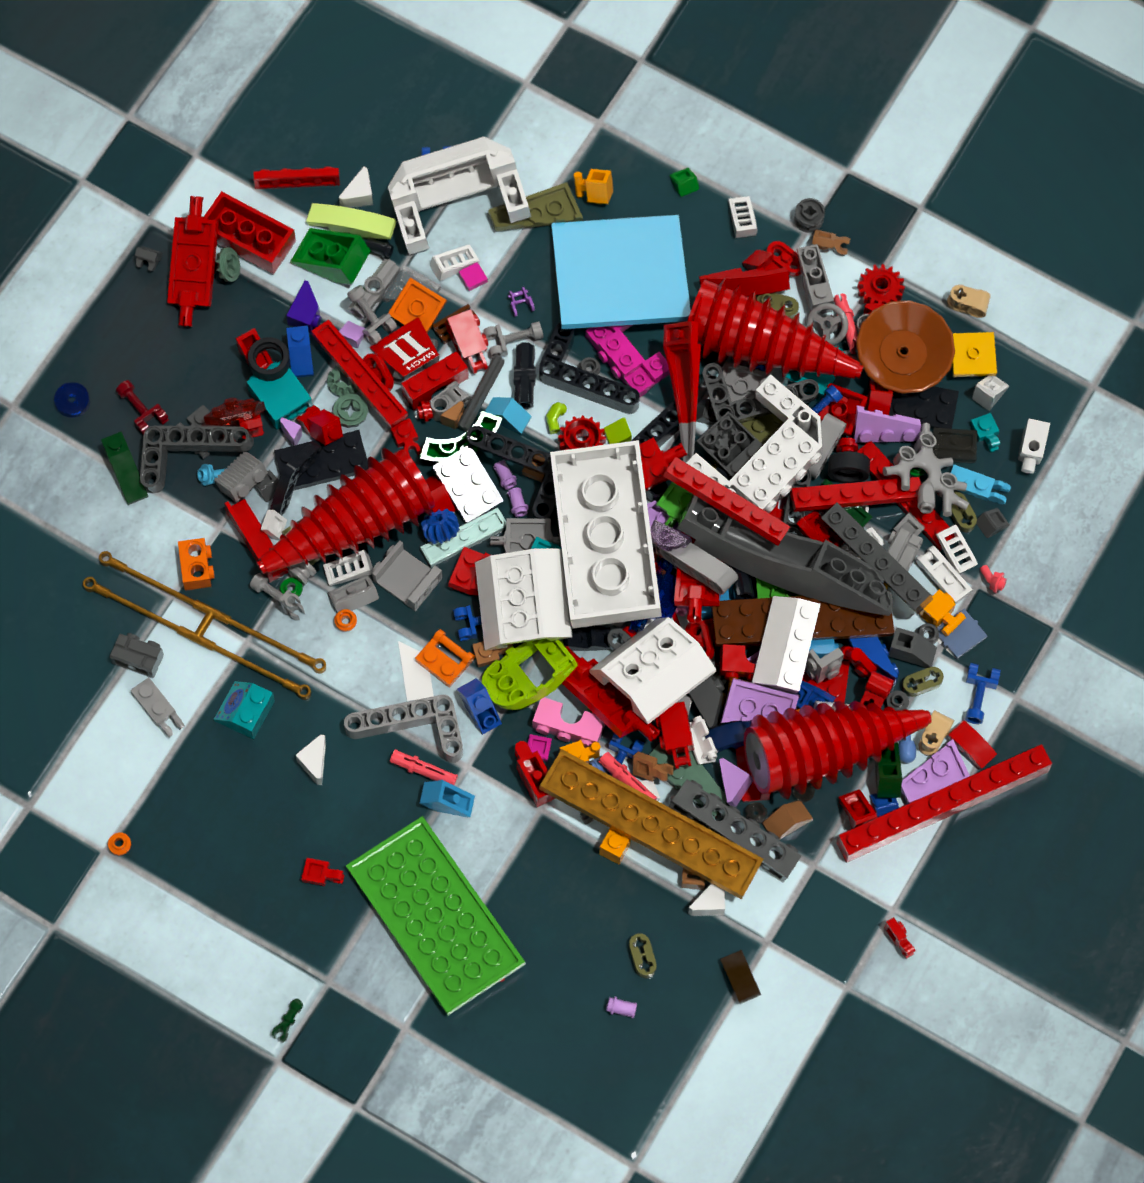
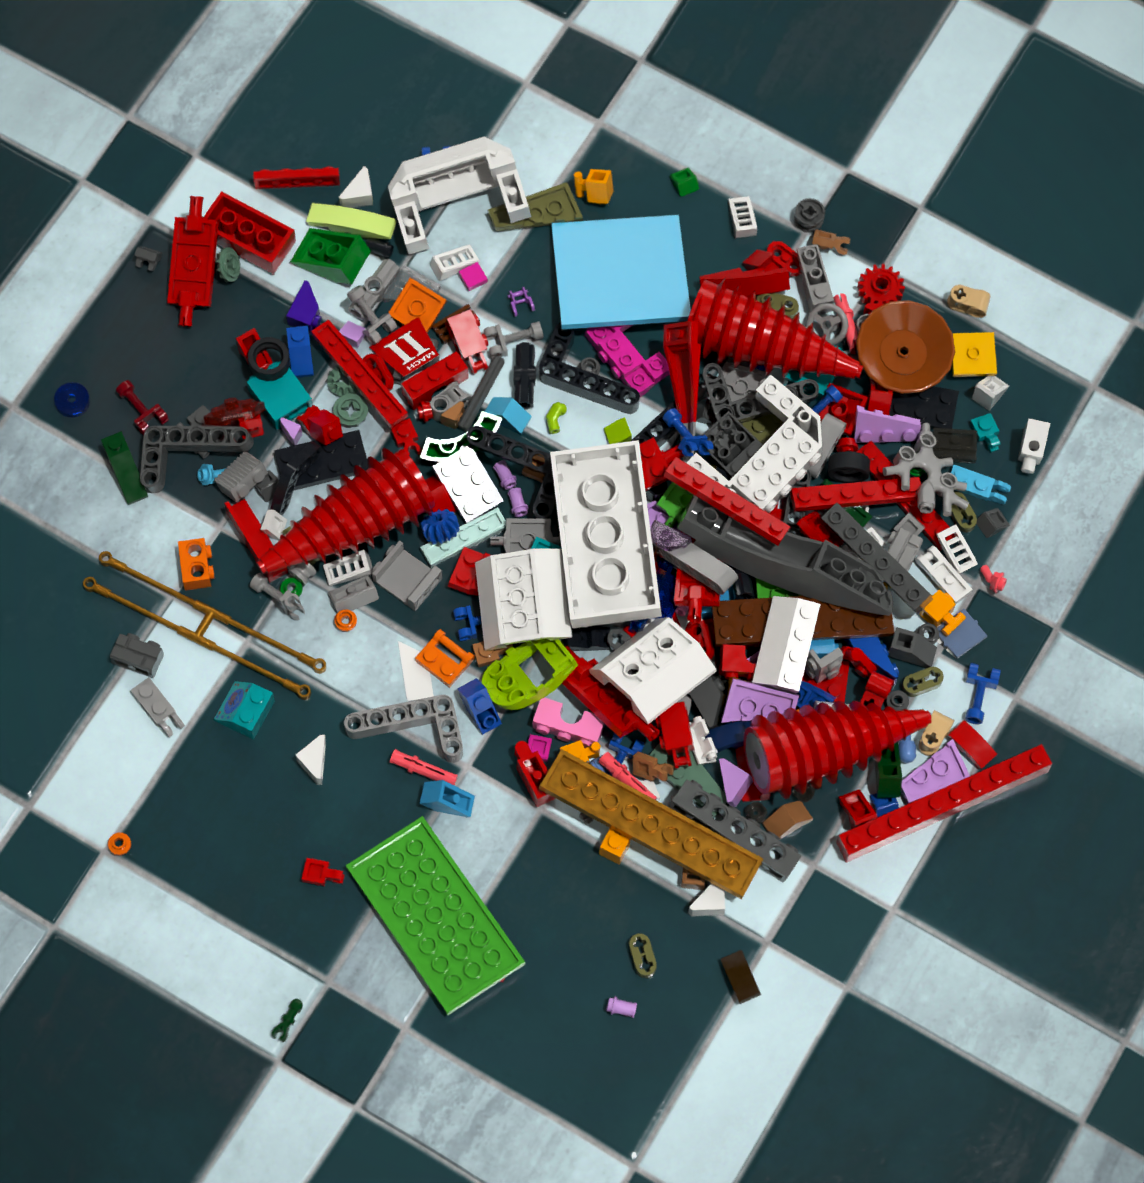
(581, 428): red gear -> none
(700, 443): none -> blue bar
(898, 935): red plate -> none

